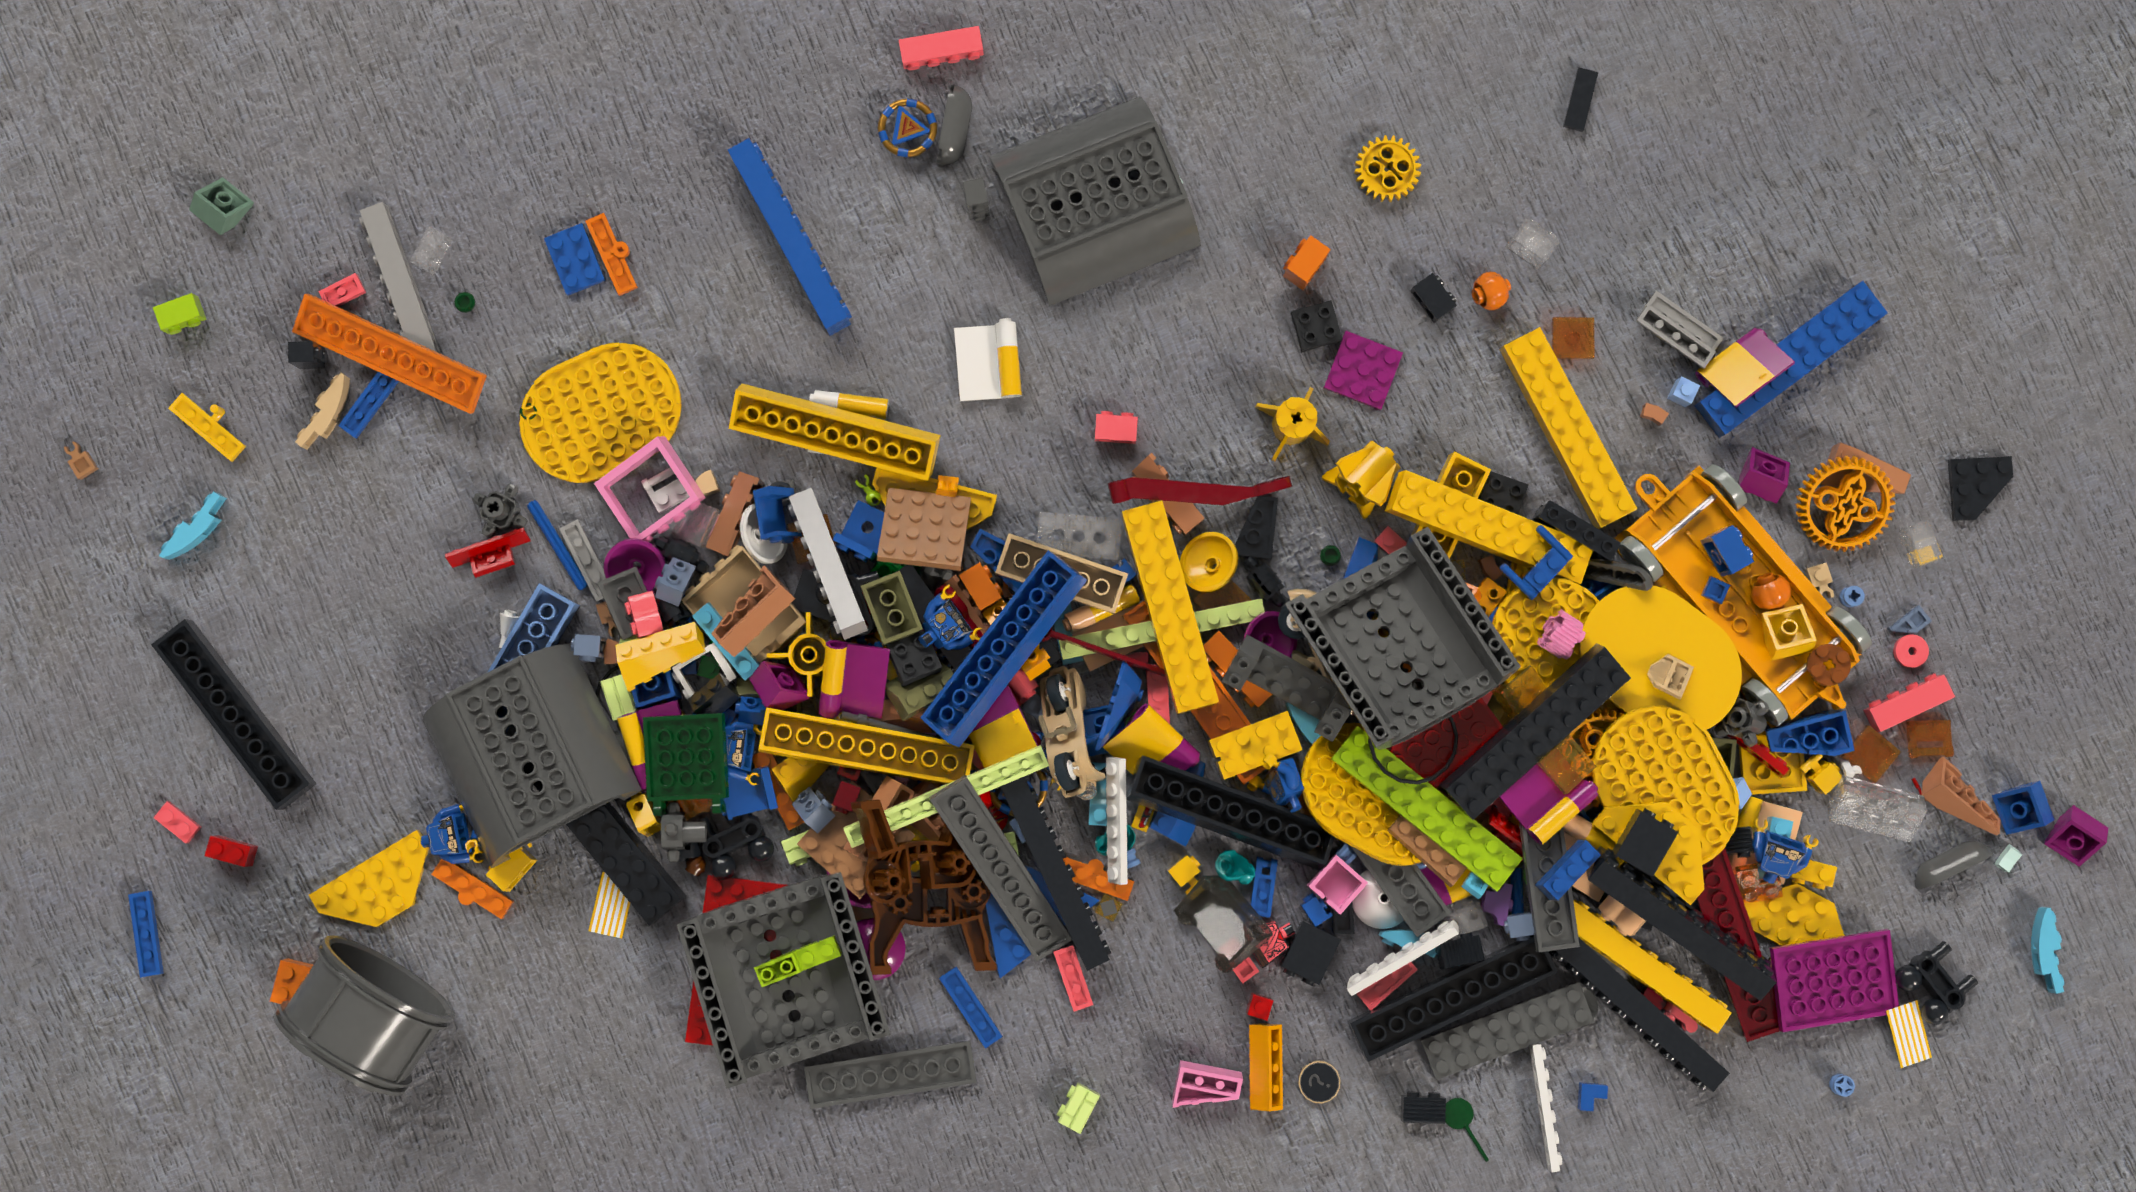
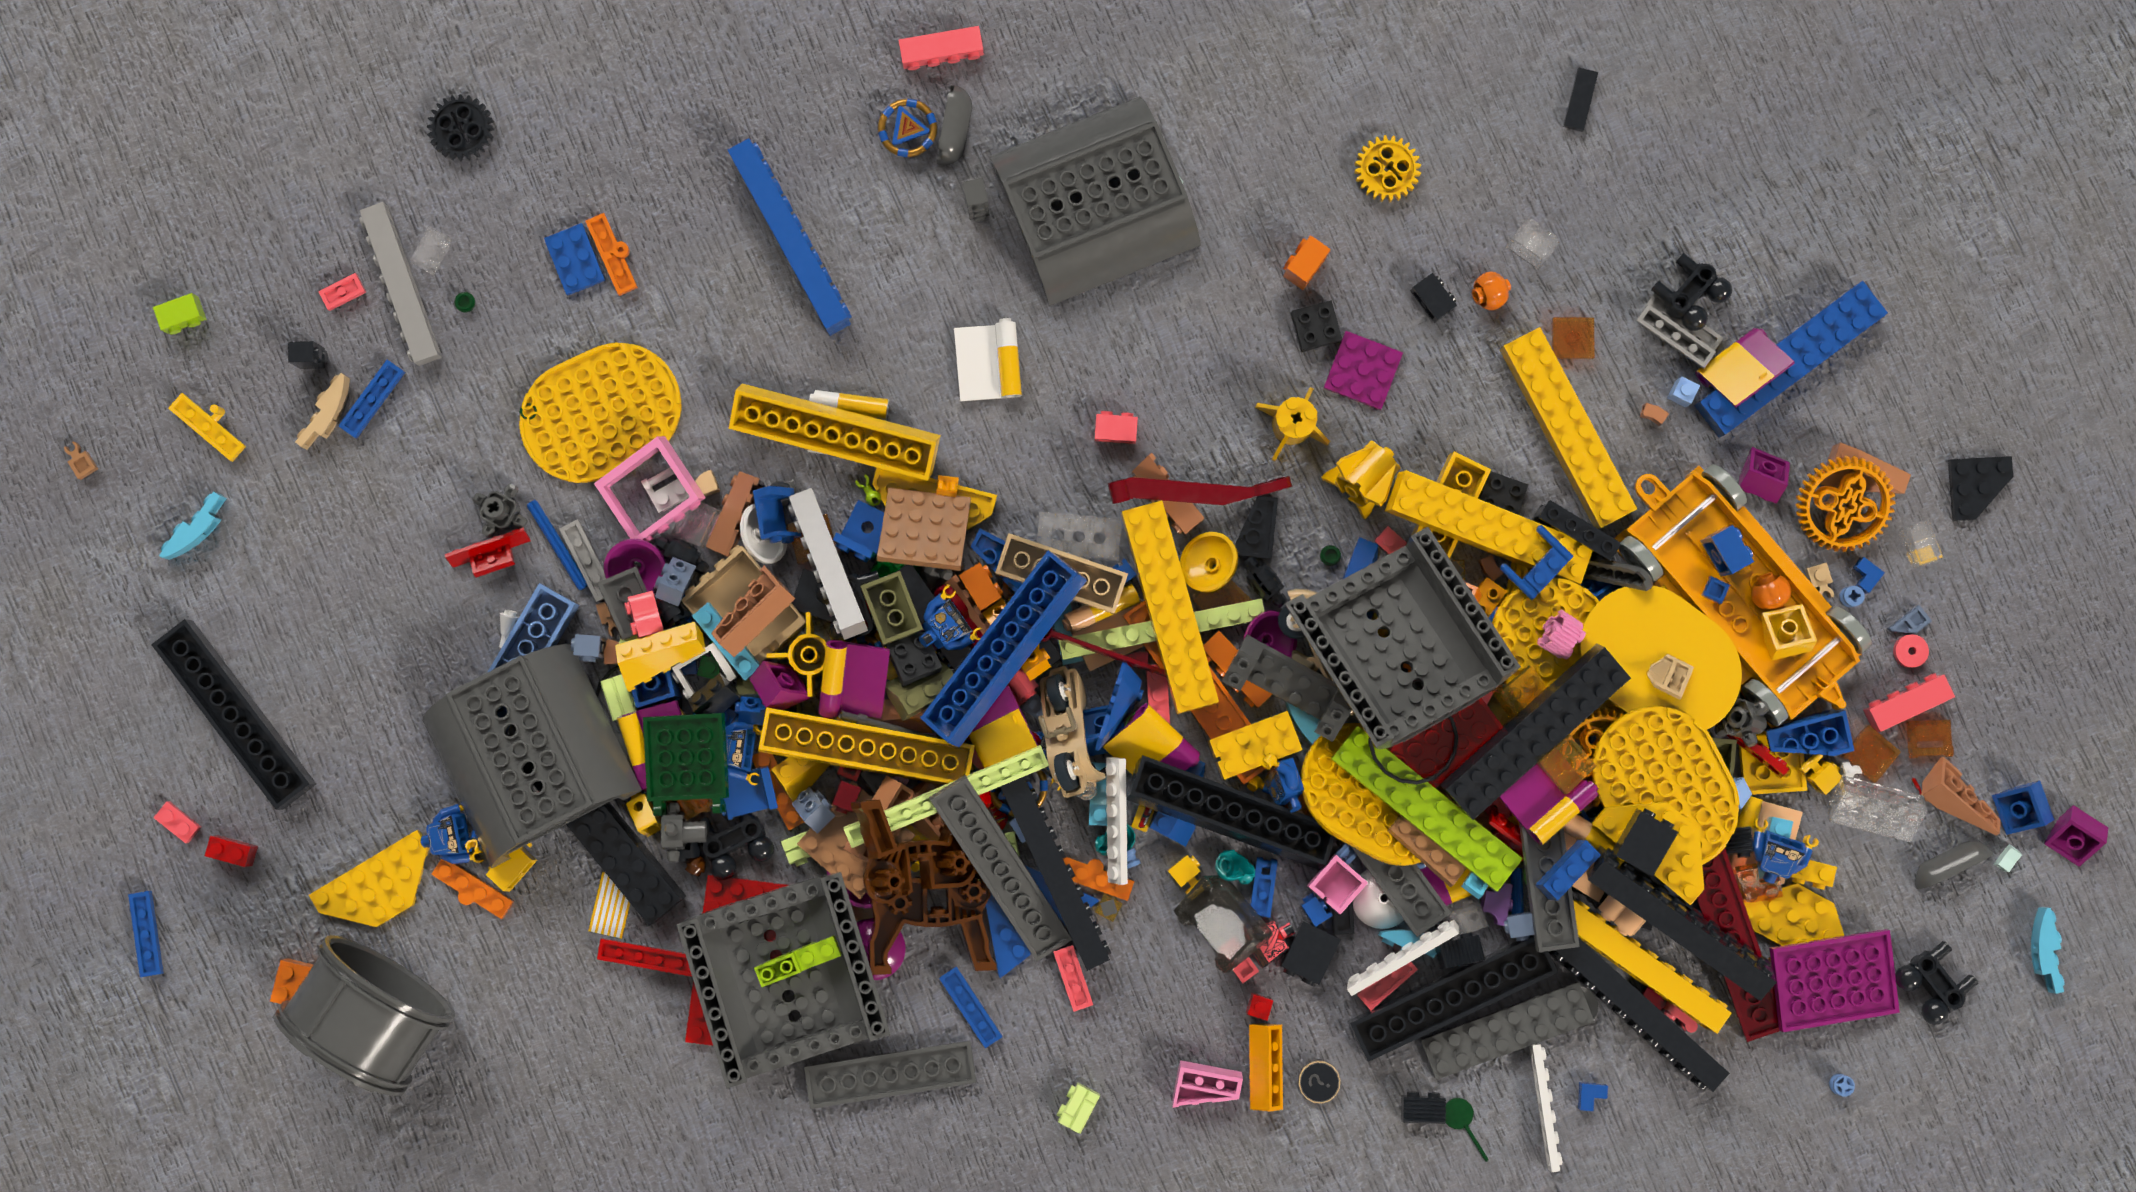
(220, 205): sand green slope -> none
(389, 353): orange plate -> none
(445, 136): none -> black gear
(643, 957): none -> red plate
(1693, 316): none -> black piece
(1818, 671): dark orange plate -> none
(1870, 574): none -> blue piece
(1909, 1034): sticker -> none

